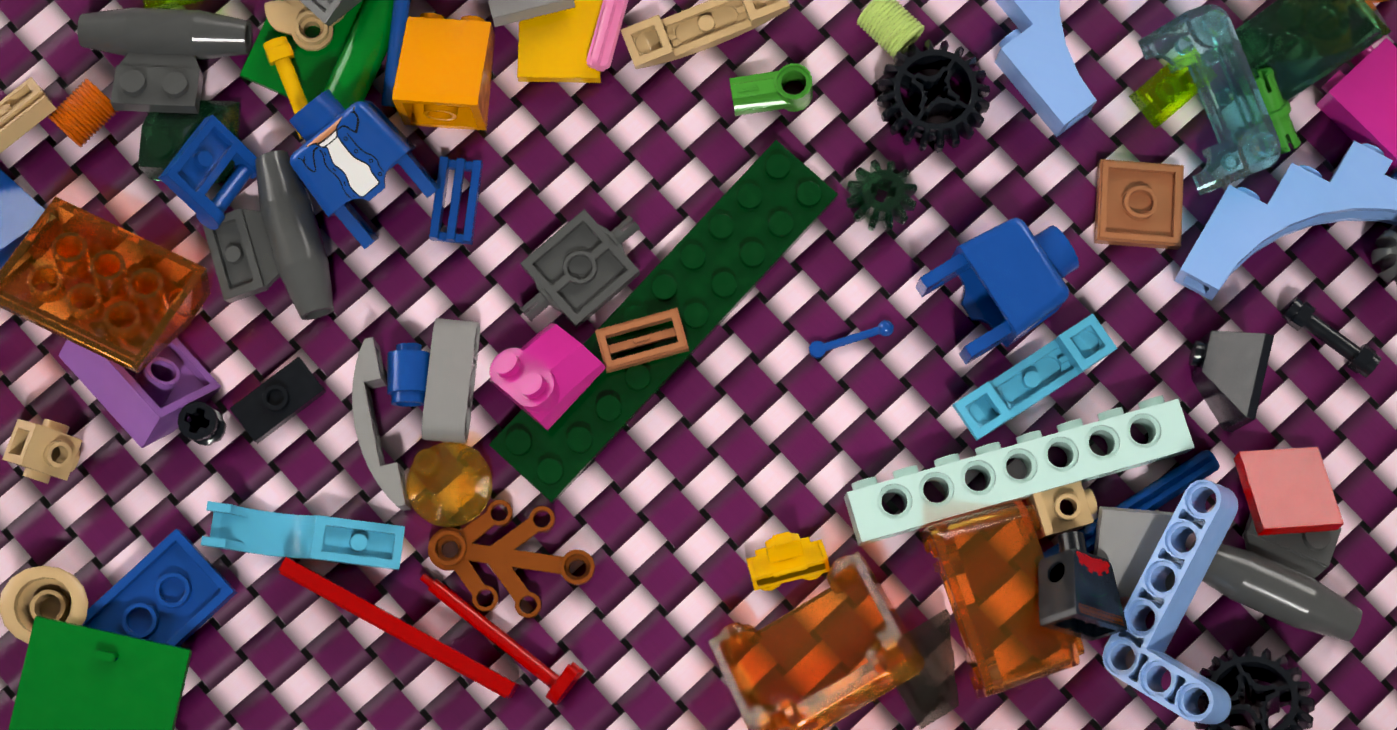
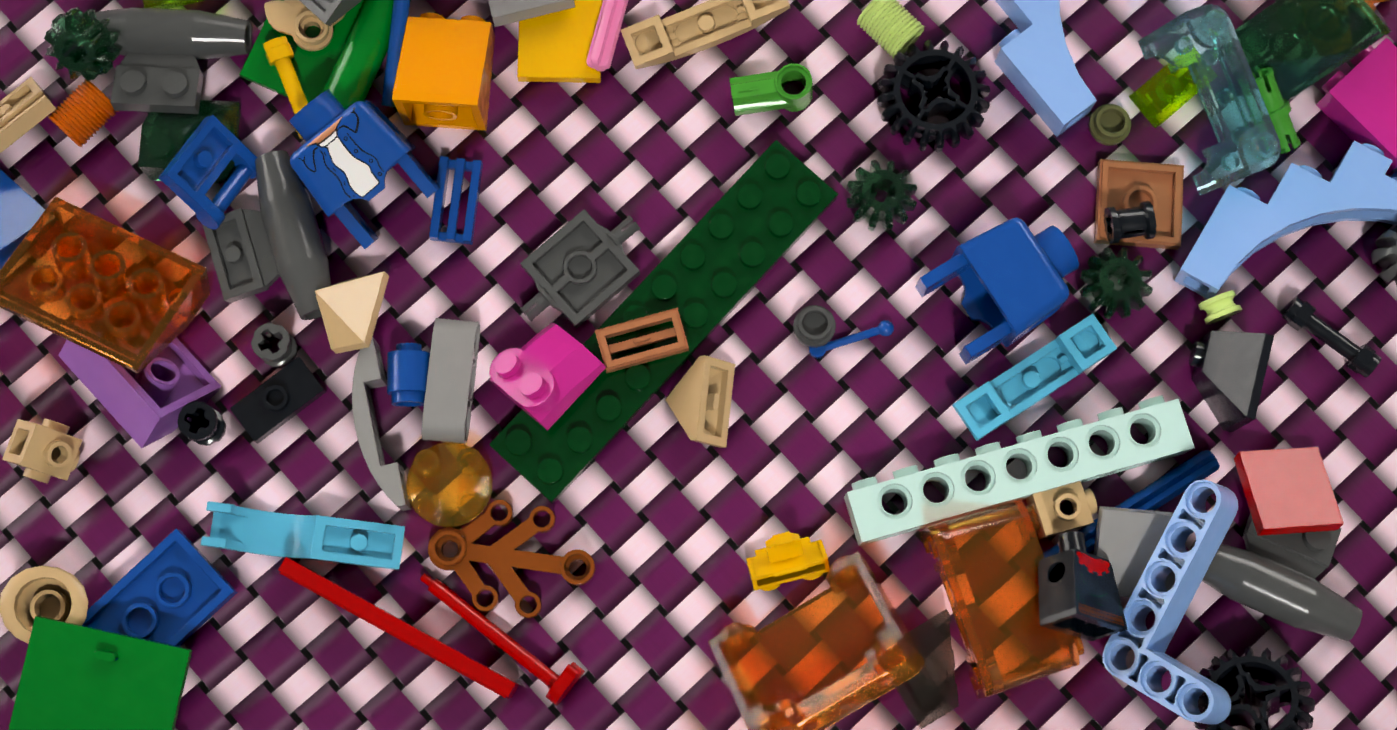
(82, 43): none -> clear green gear
(287, 345): none -> dark grey bush
(352, 310): none -> tan slope
(704, 400): none -> tan slope
(814, 326): none -> dark grey plate
(1109, 124): none -> olive plate
(1128, 276): none -> clear green gear
(1130, 222): none -> black bush
(1220, 307): none -> yellowish green bush

